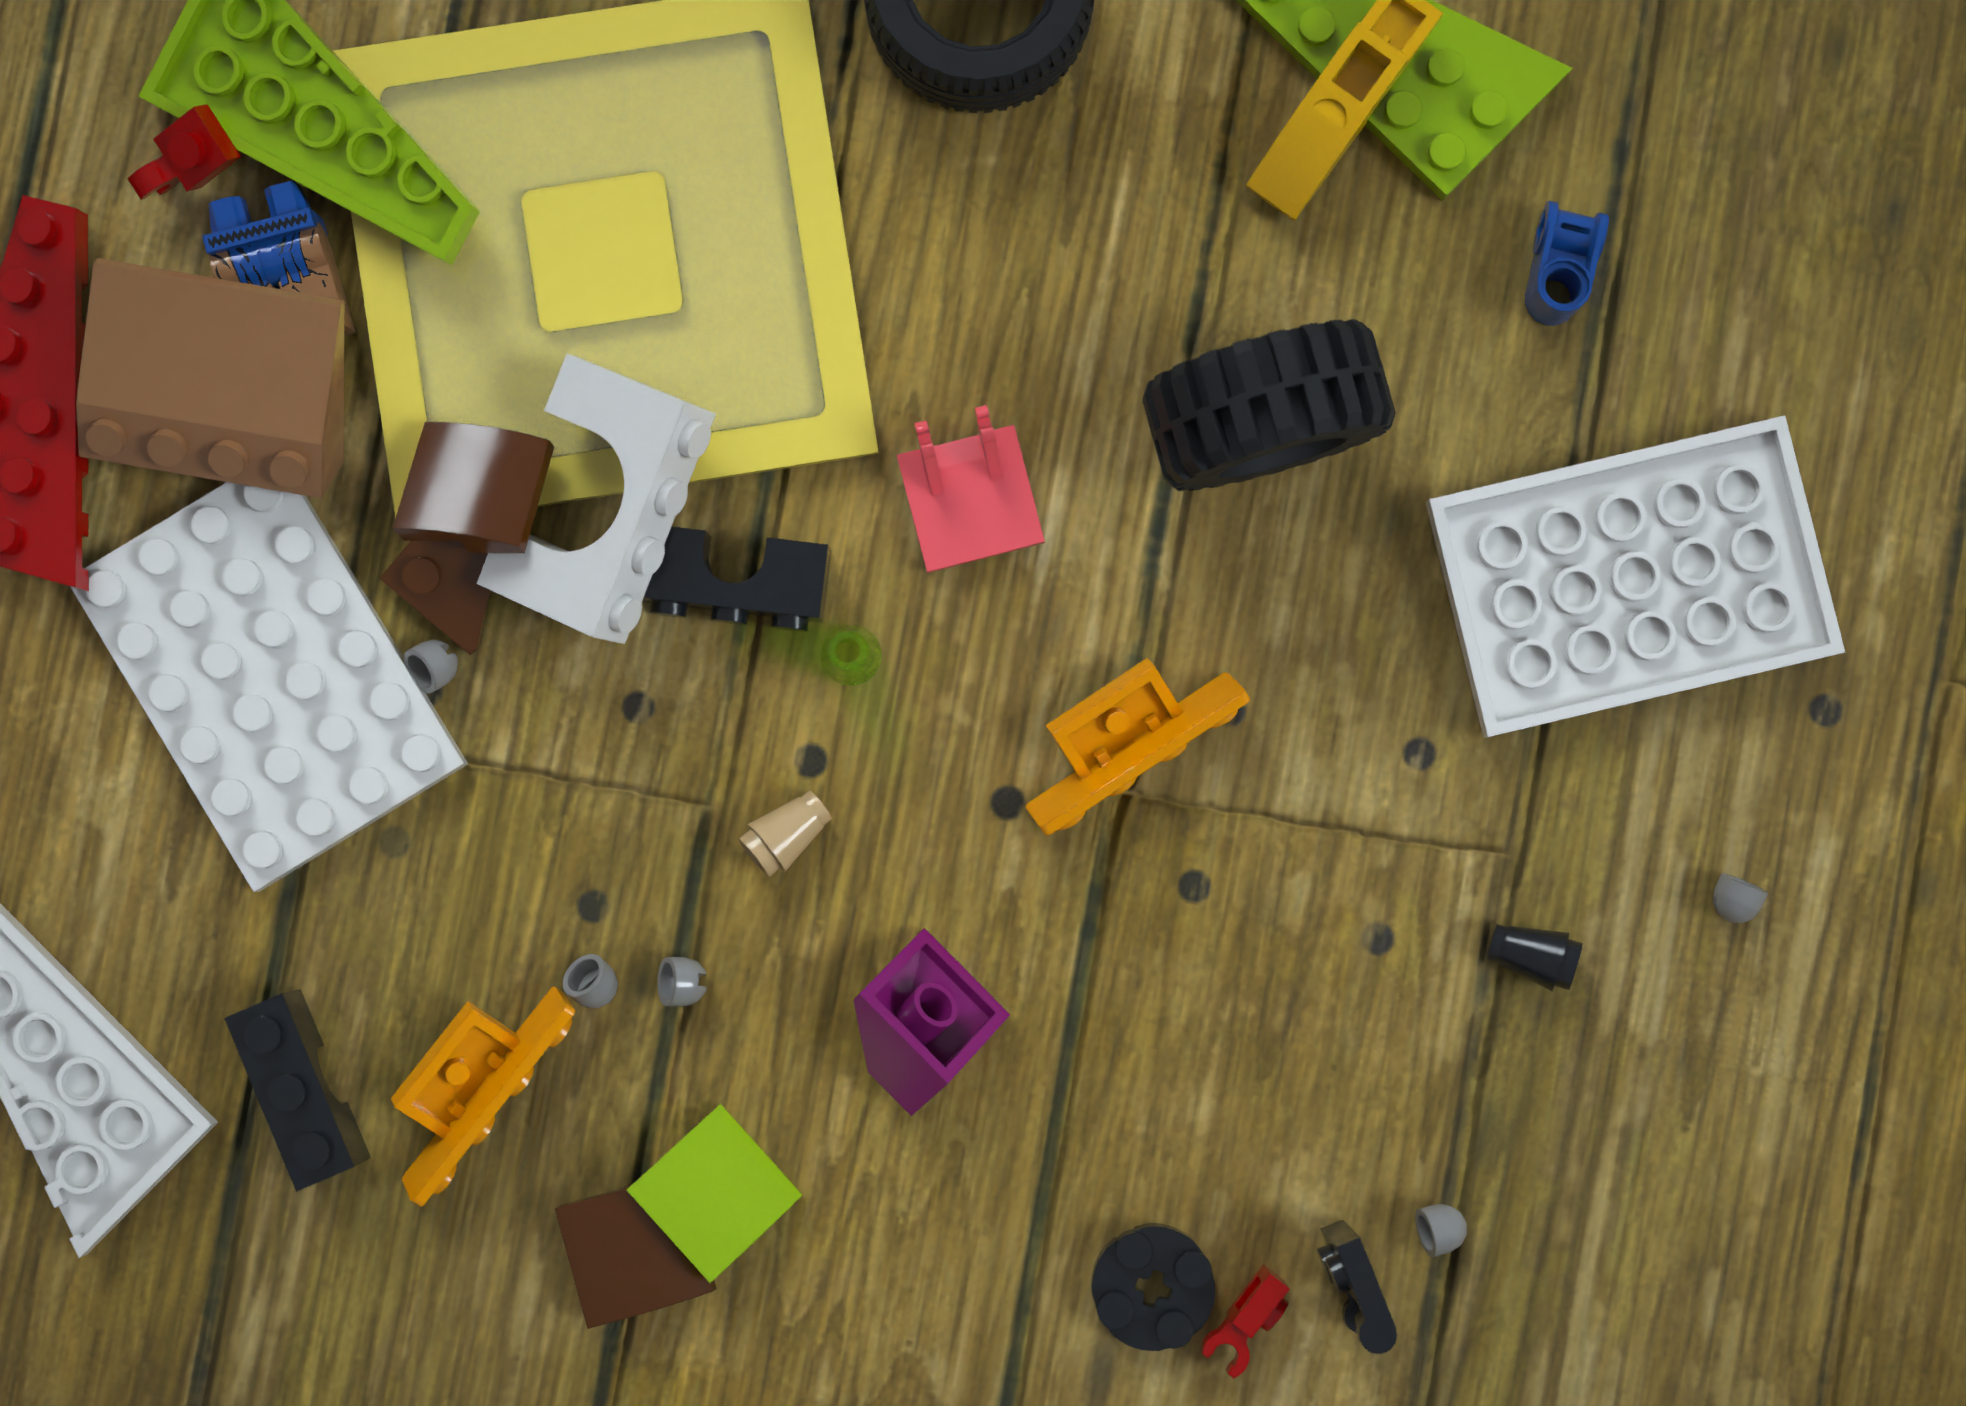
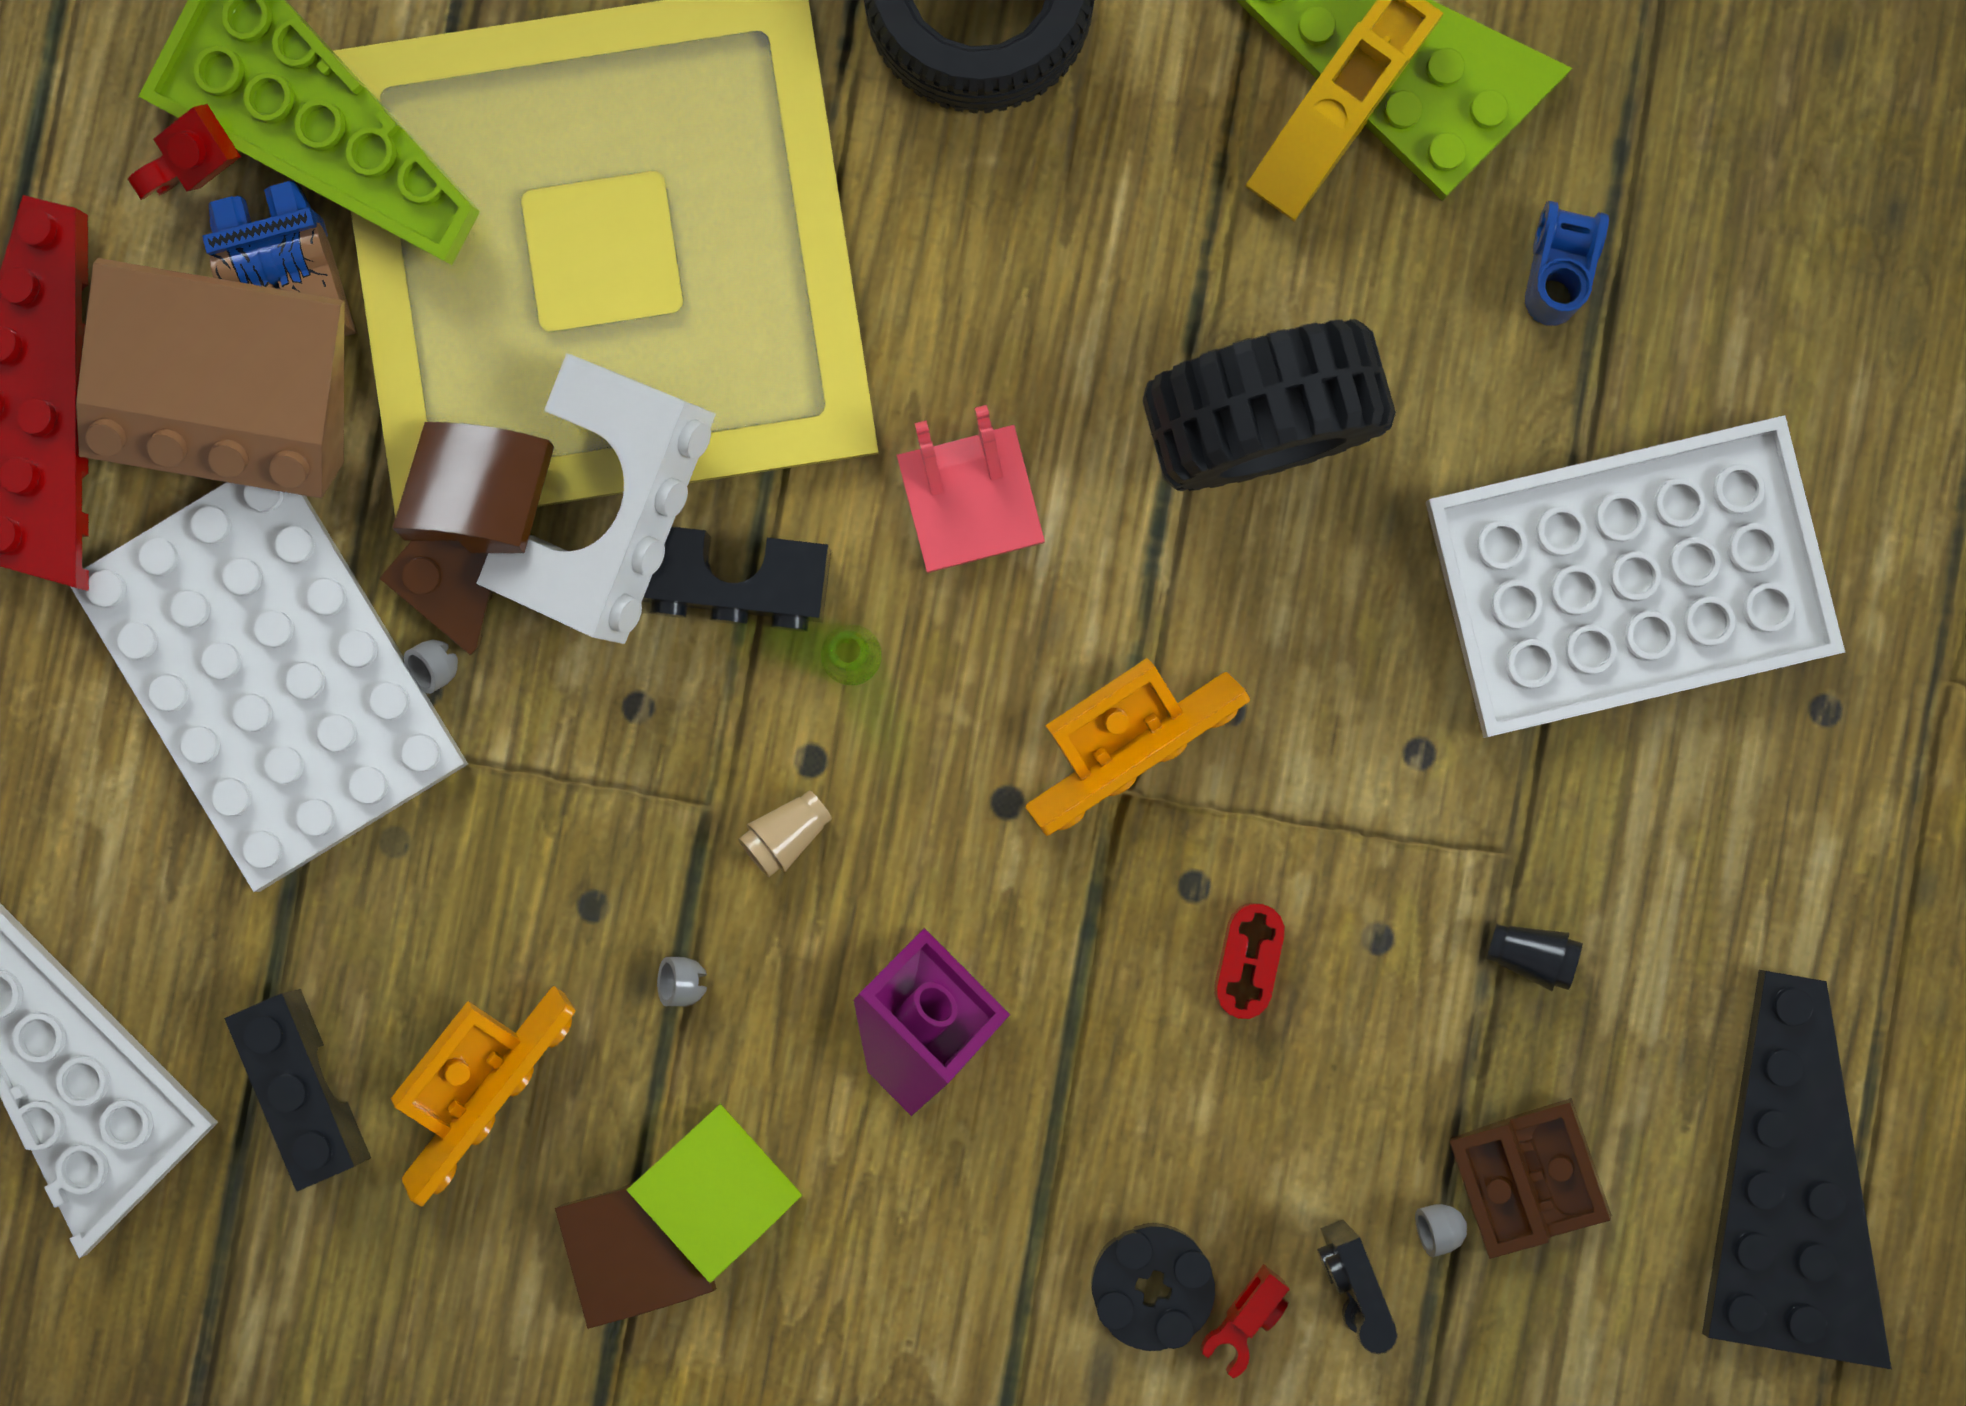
(590, 981): light grey hinge -> none
(1264, 964): none -> red beam
(1530, 1178): none -> reddish brown slope
(1737, 899): light grey hinge -> none
(1793, 1222): none -> black wing

